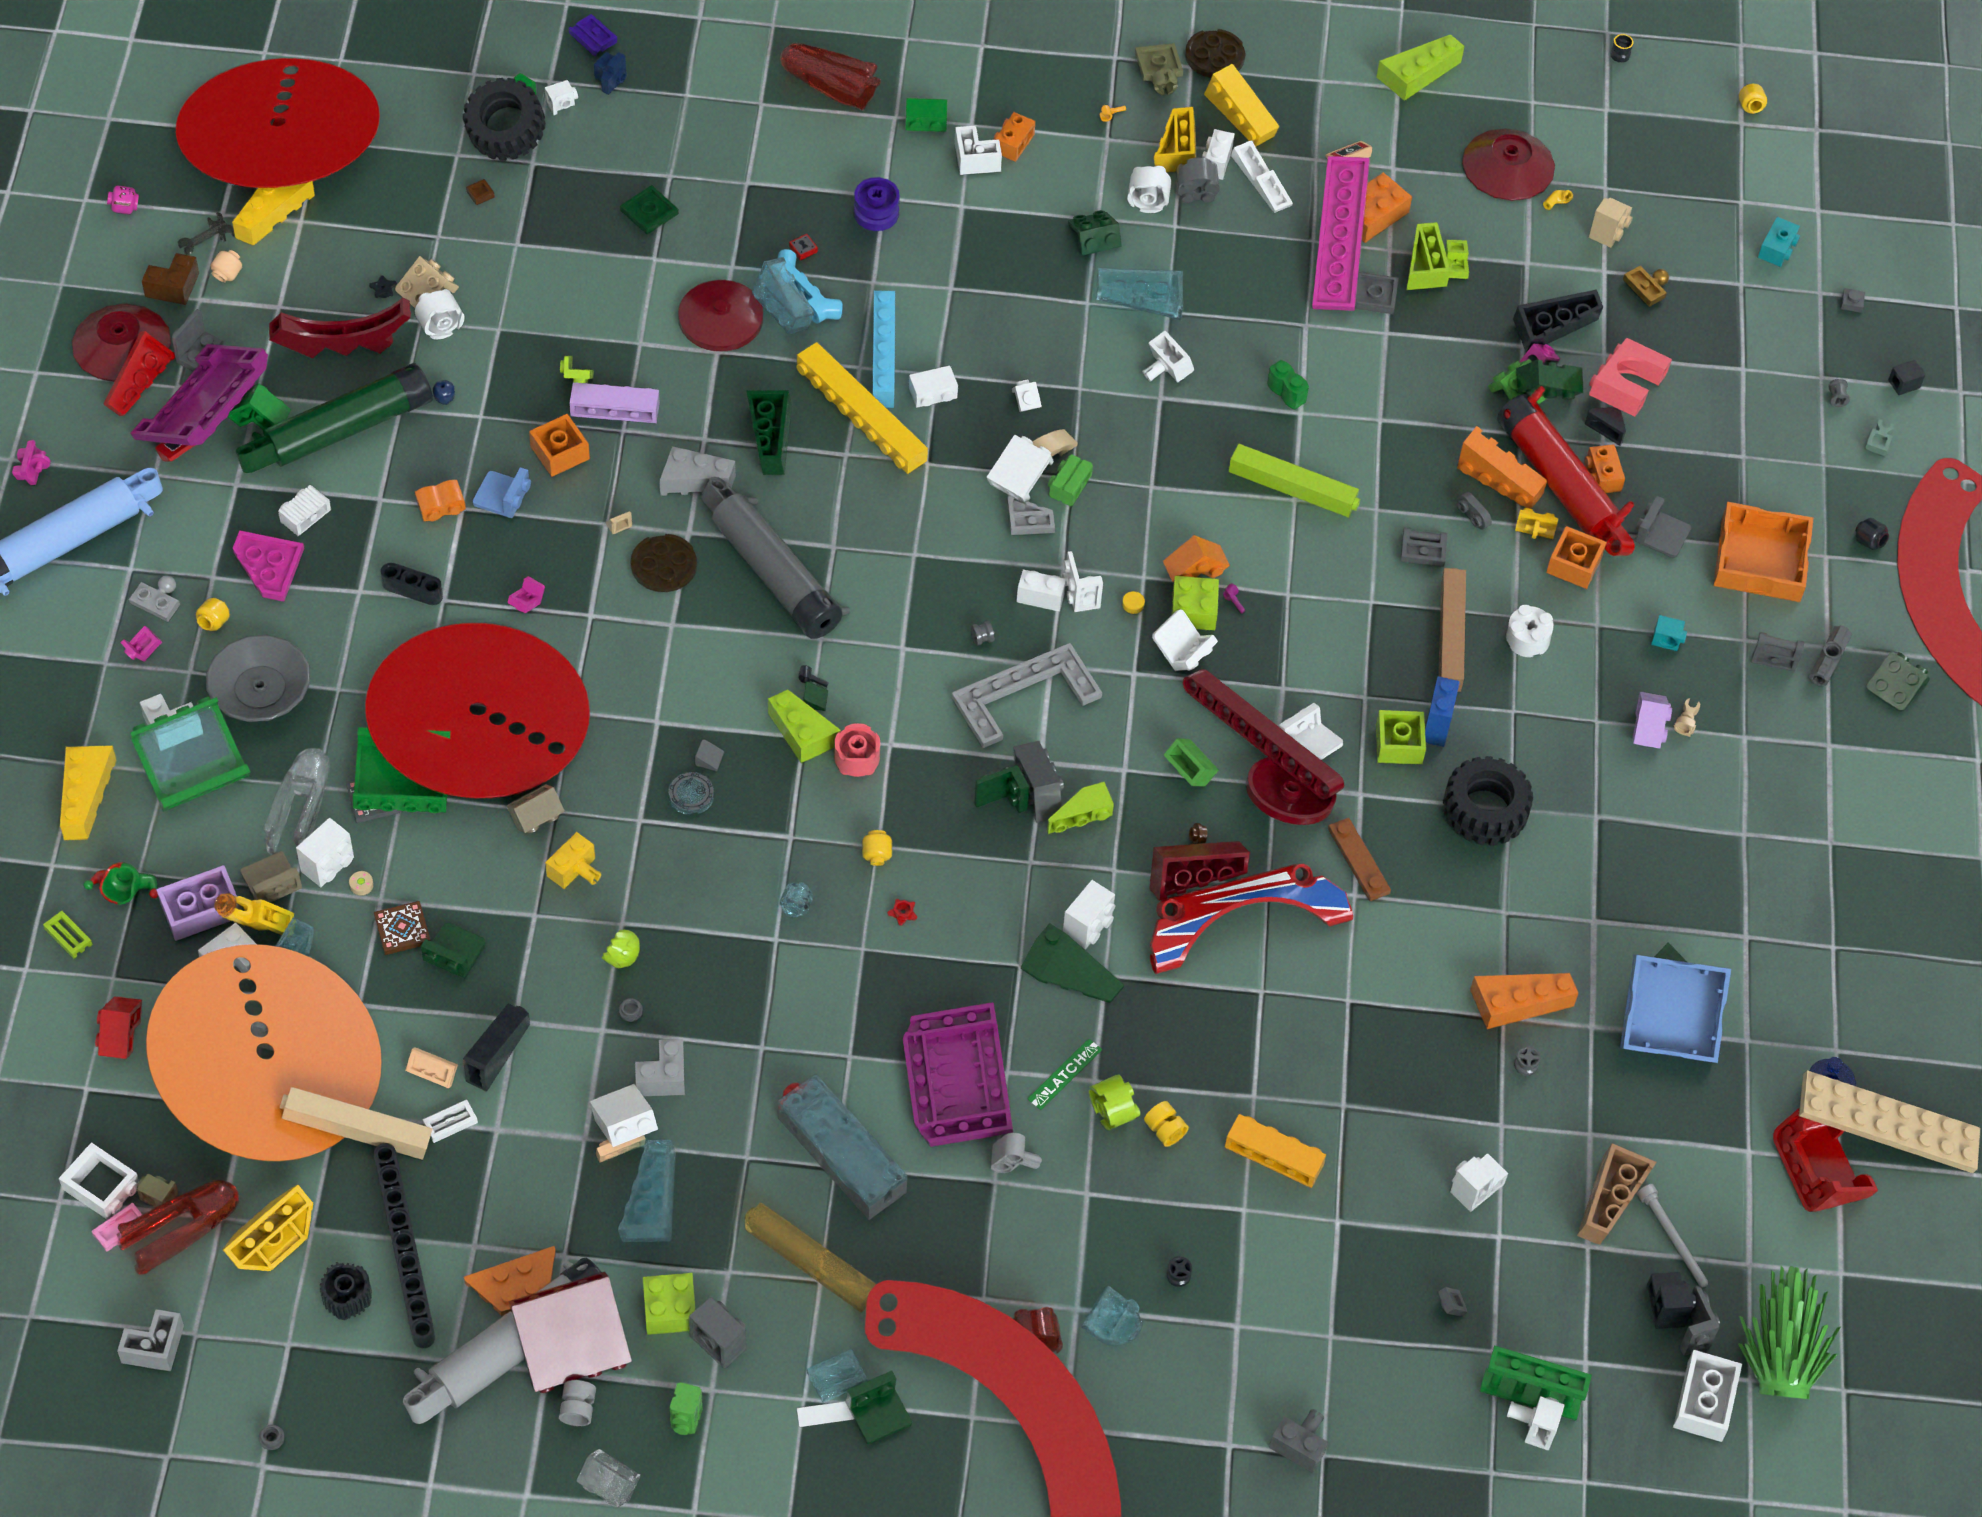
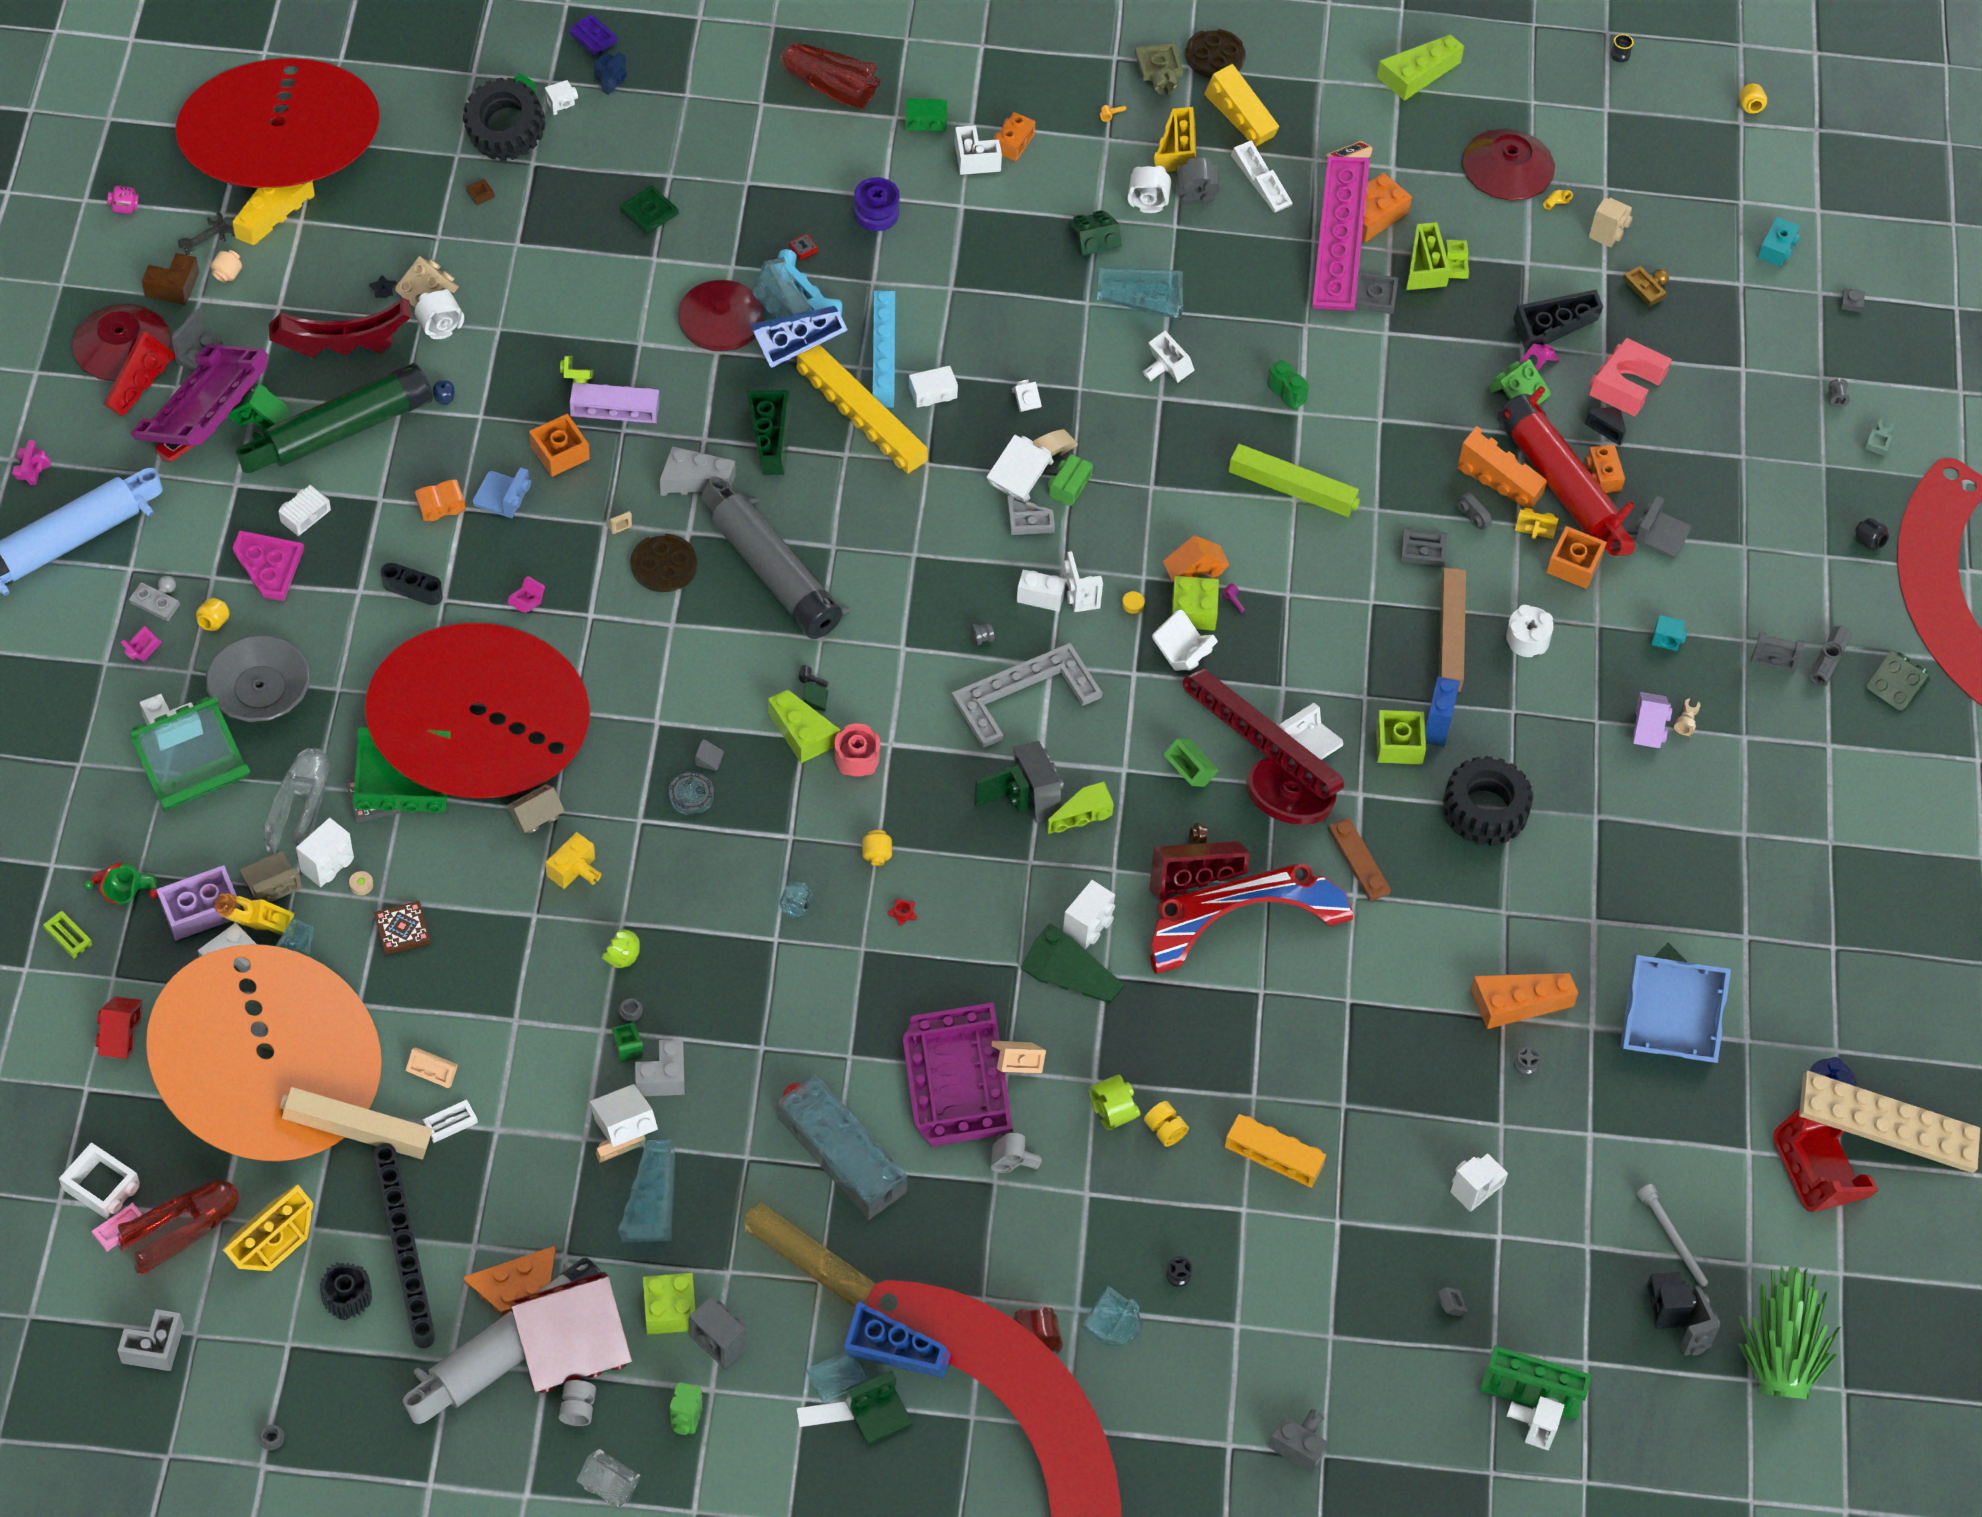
(84, 781): yellow wedge -> none
(156, 1190): olive brick -> none
(453, 949): dark green bracket -> none
(495, 1046): black slope -> none
(627, 1042): none -> green slope
(796, 333): none -> blue wedge
(891, 1343): none -> blue wedge
(1019, 1057): none -> light nougat panel
(1064, 1074): green sticker -> none
(1219, 150): white brick -> none
(1557, 380): dark green wedge -> none
(1614, 1187): medium nougat wedge -> none
(1707, 1395): white brick -> none
(1763, 552): orange tile -> none
(1906, 377): black brick -> none

